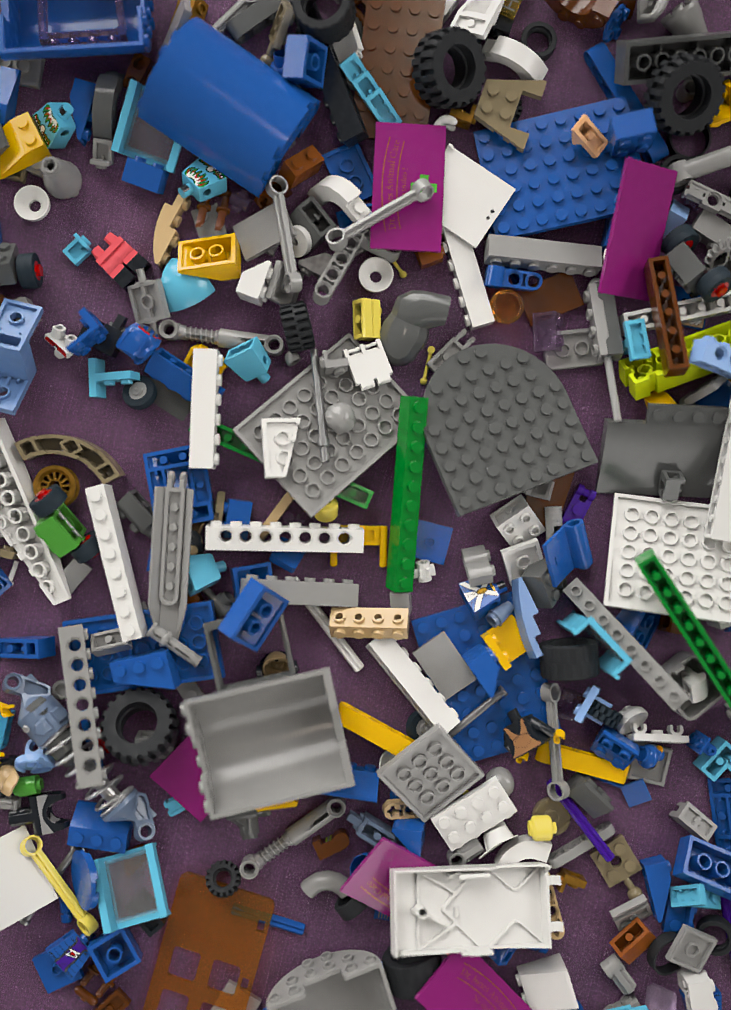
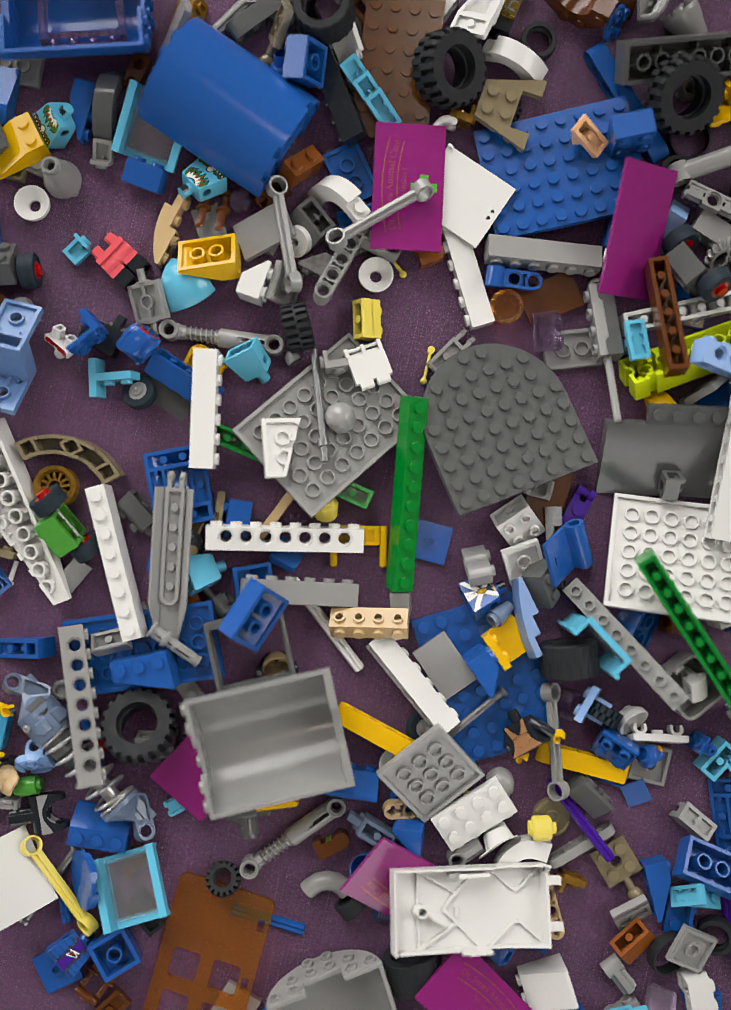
(408, 324): dark grey piece -> none
(424, 571): white gear -> none

